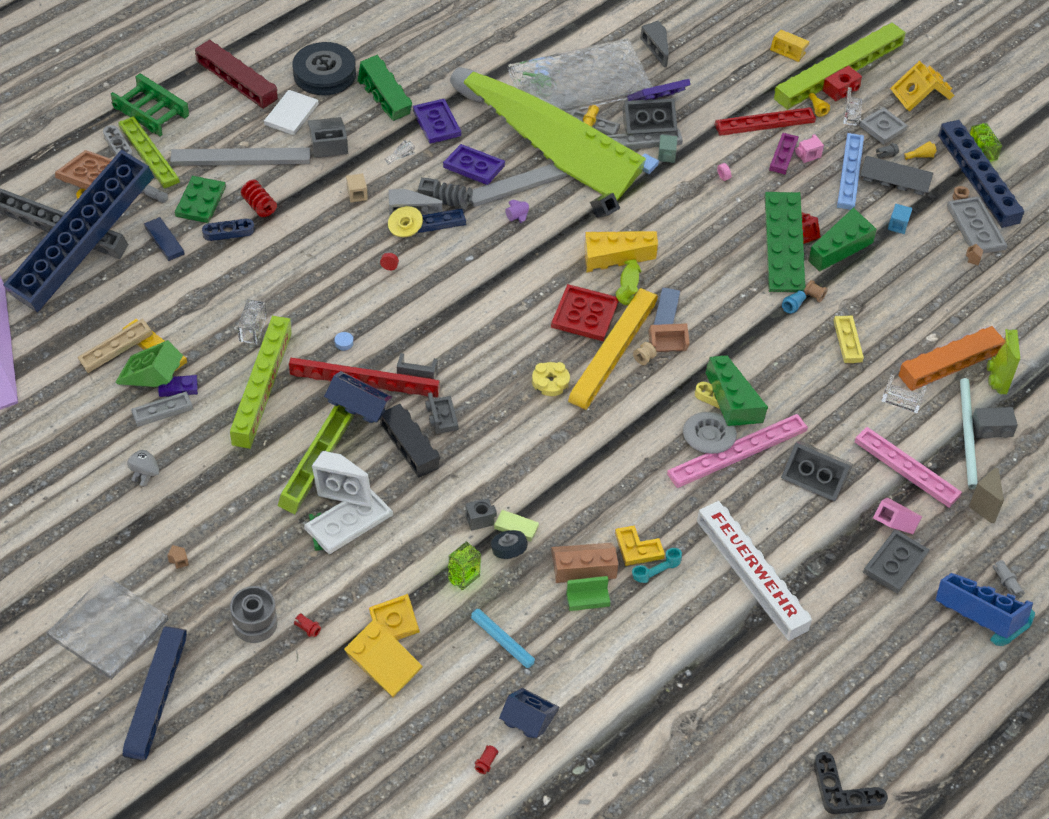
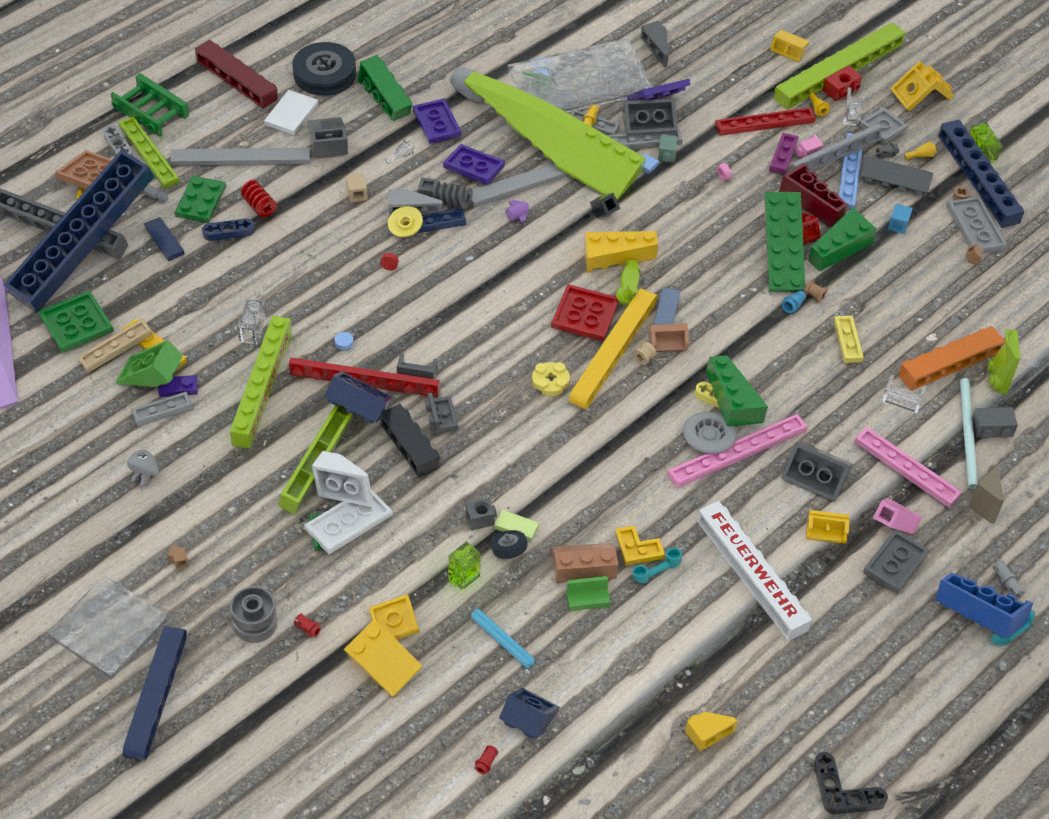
(75, 321): none -> green plate
(709, 728): none -> yellow slope
(814, 195): none -> dark red wedge
(827, 526): none -> yellow hinge
(841, 148): none -> light grey tile

